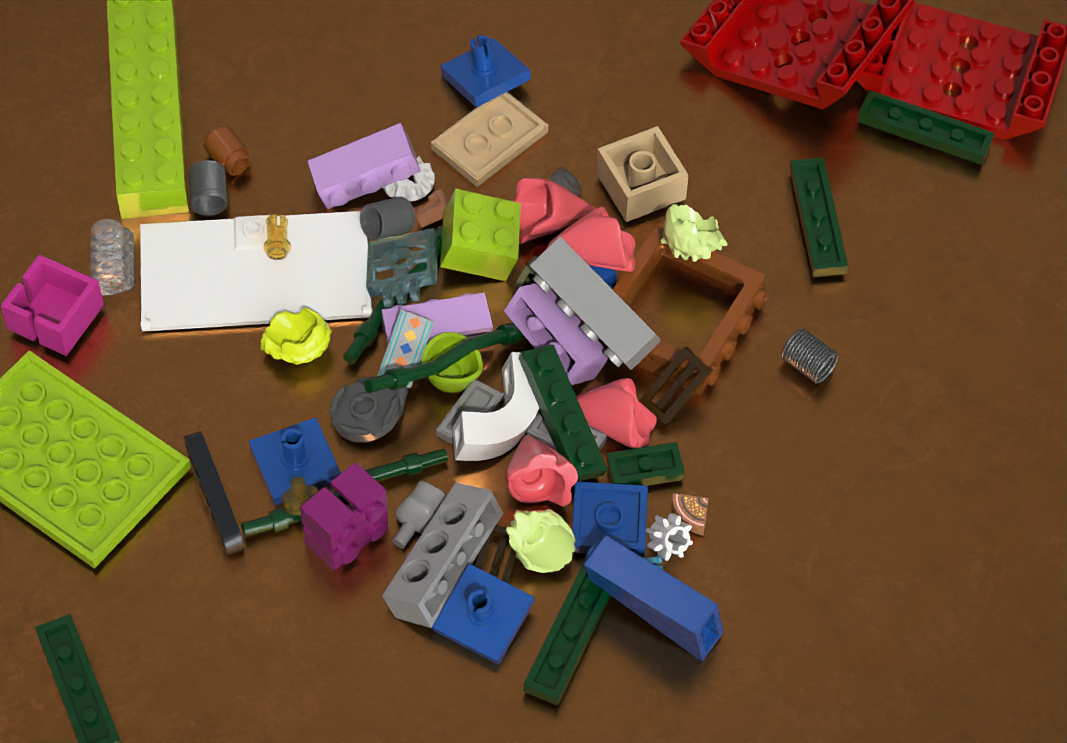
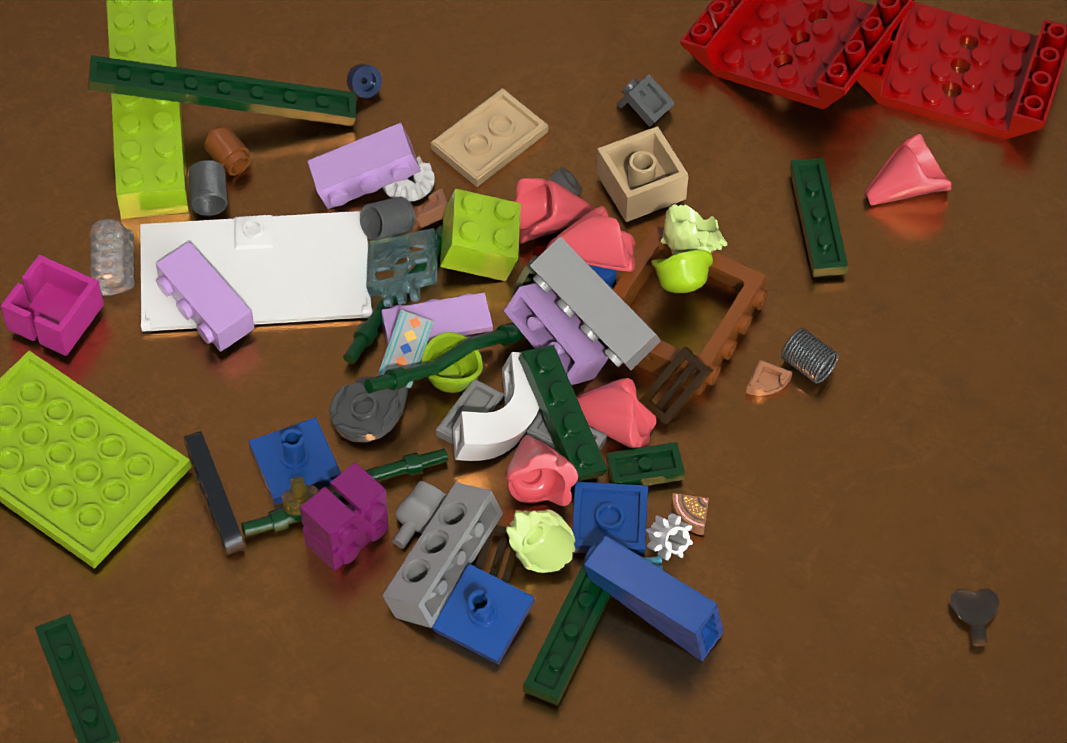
(204, 297): none -> lavender brick
(221, 90): none -> dark green plate
(277, 245): clear yellow pin -> none
(296, 336): neon yellow hair -> none
(364, 80): none -> dark blue tile
(485, 71): blue tile -> none
(646, 99): none -> dark grey bracket
(683, 271): none -> lime helmet
(768, 379): none -> nougat tile
(907, 174): none -> coral hat
(925, 127): dark green plate -> none
(975, 609): none -> clear smoke rock

